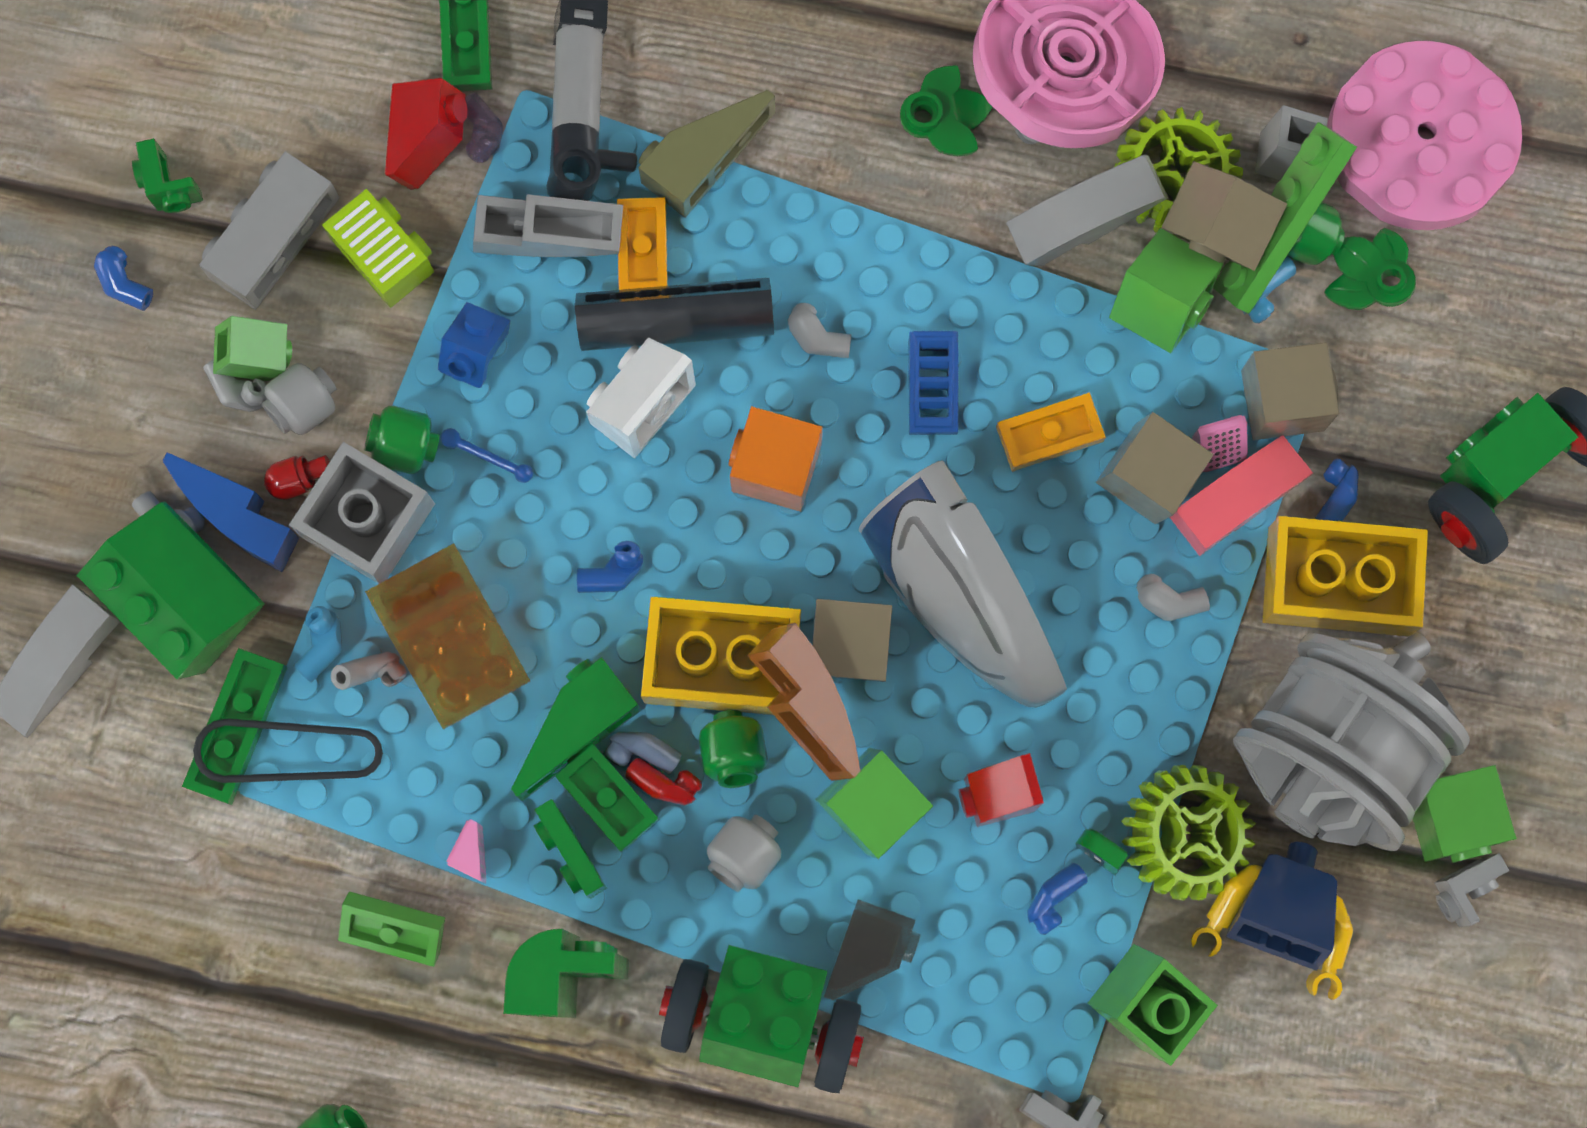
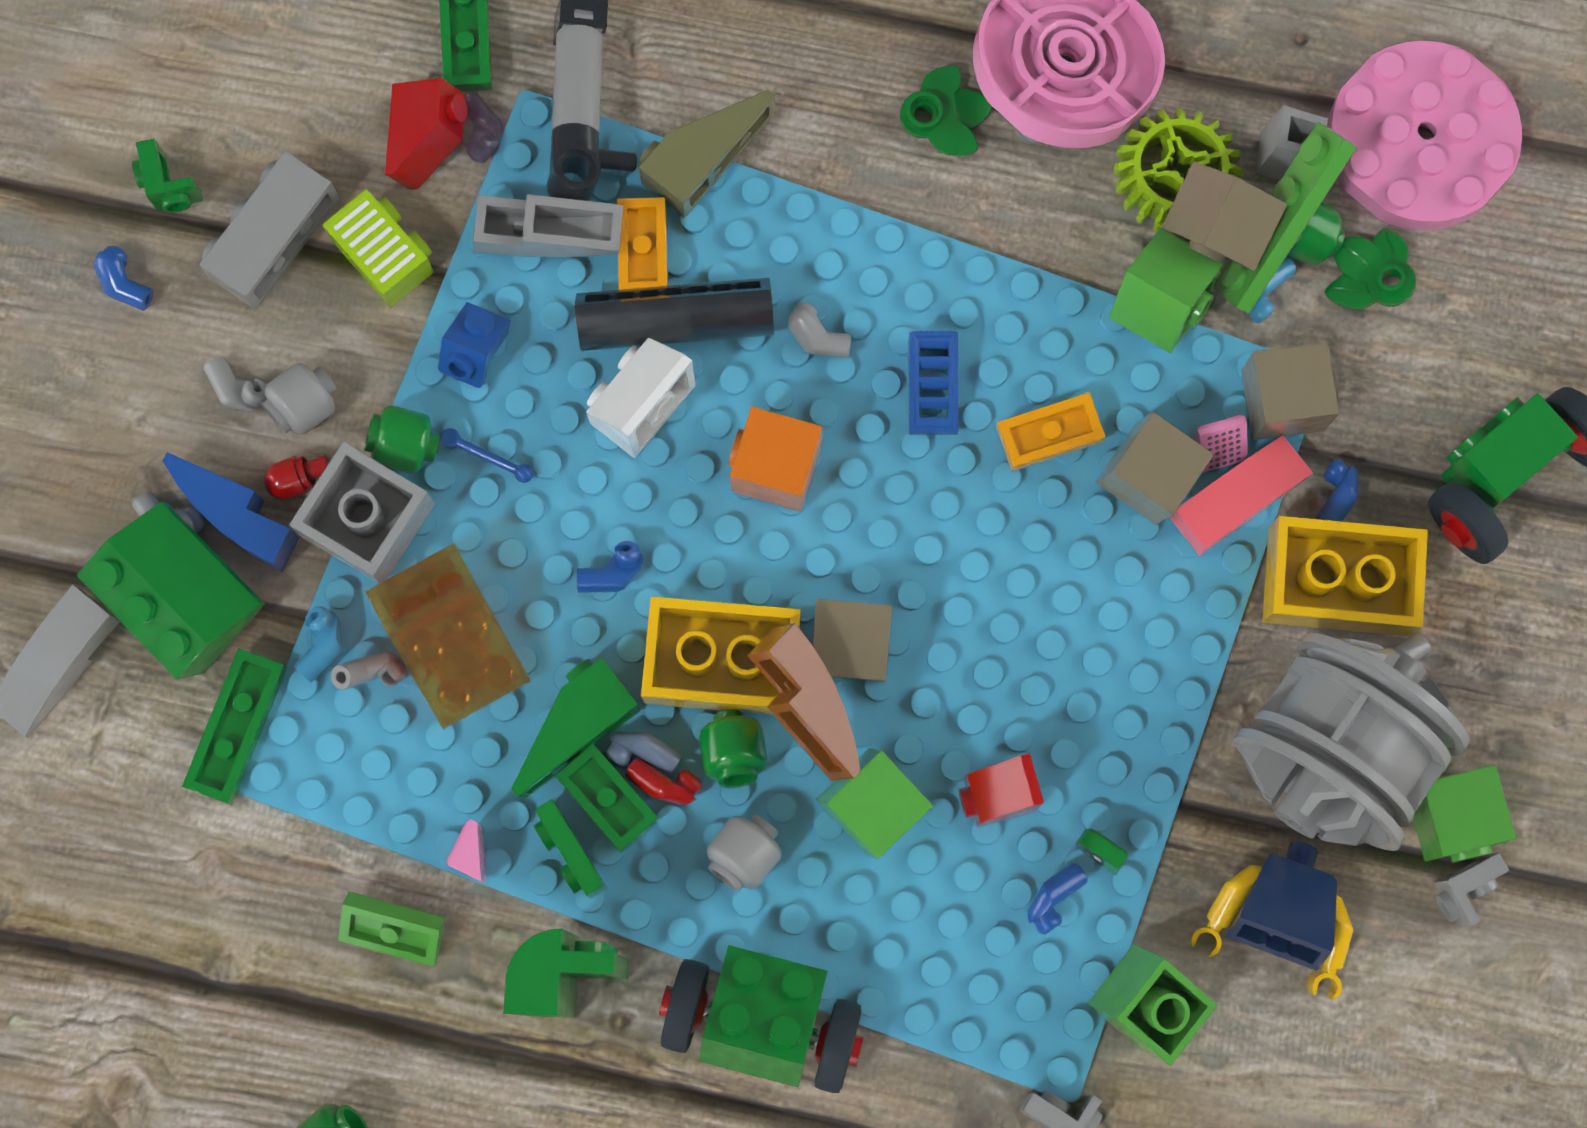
(251, 348): bright green brick -> none
(286, 776): black piece -> none
(871, 948): clear smoke slope -> none
(961, 585): light grey panel -> none
(1086, 211): light grey slope -> none
(1166, 602): light grey arm -> none
(1217, 810): lime gear -> none

